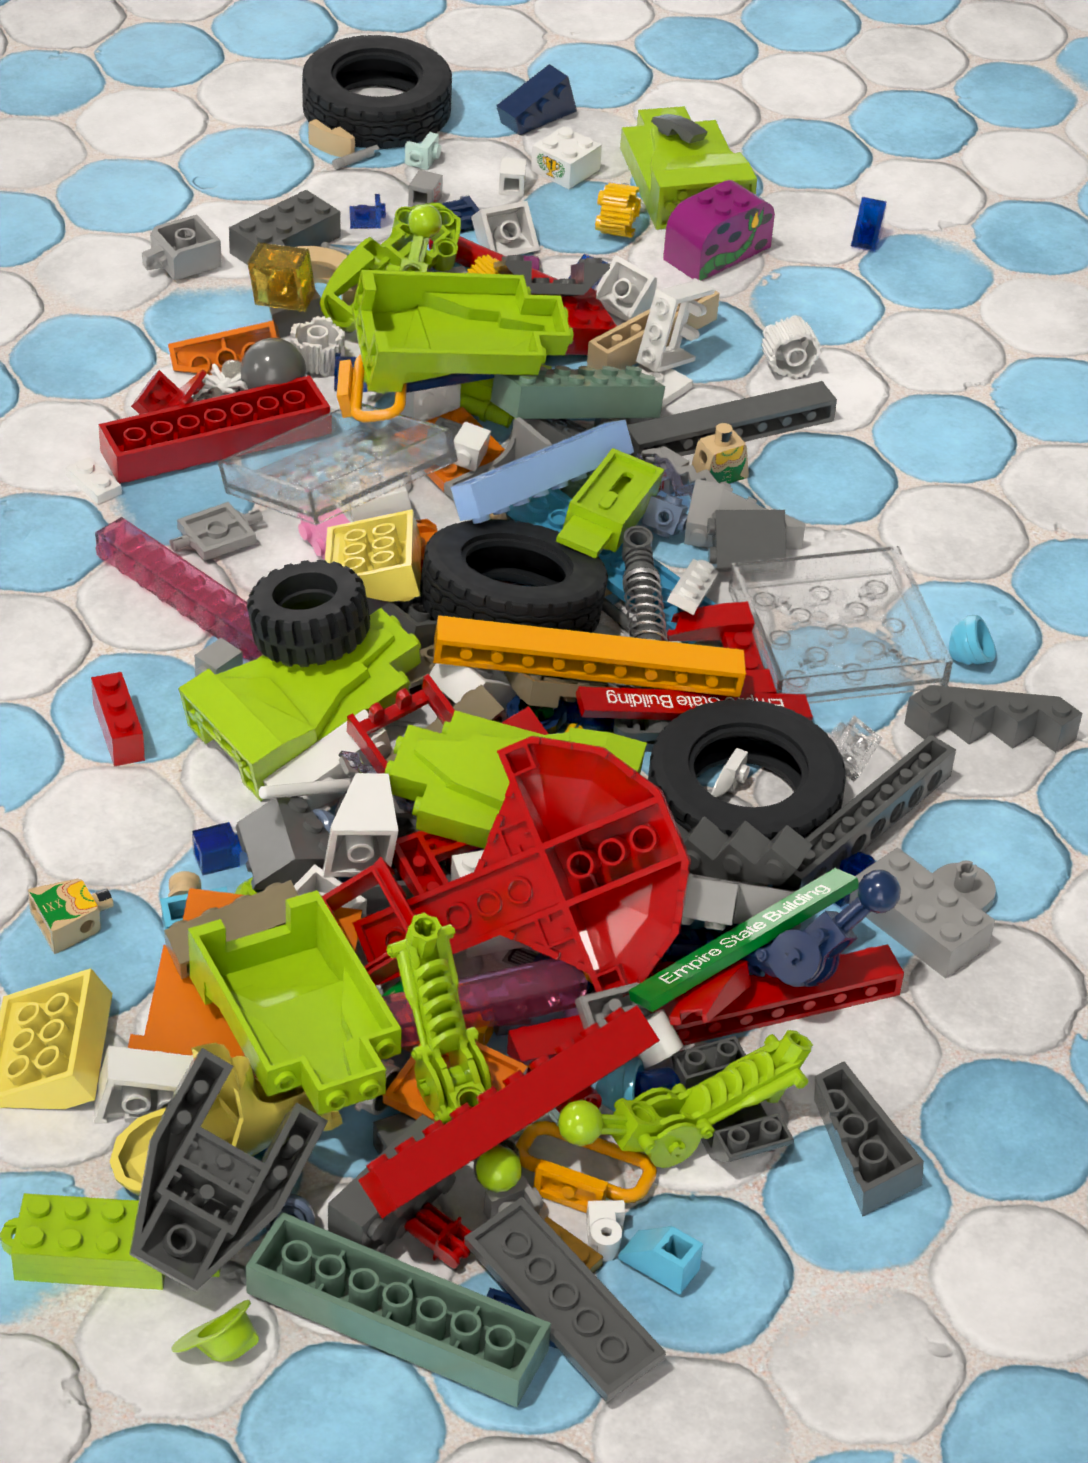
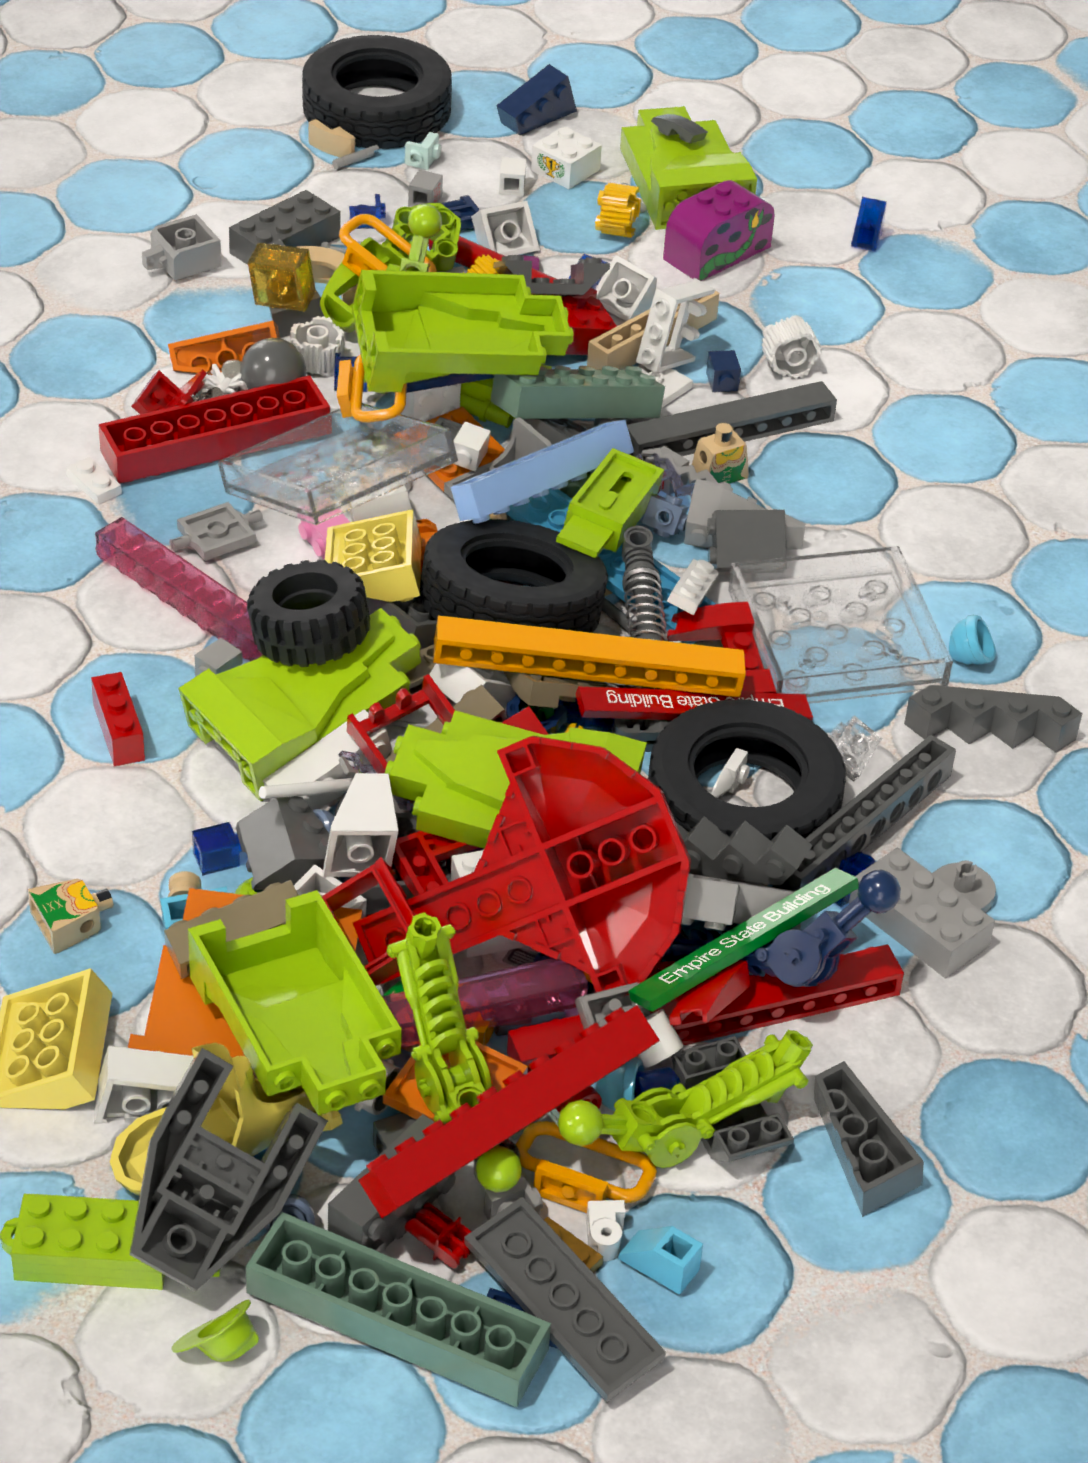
(359, 258): none -> light orange bar
(723, 371): none -> dark blue brick

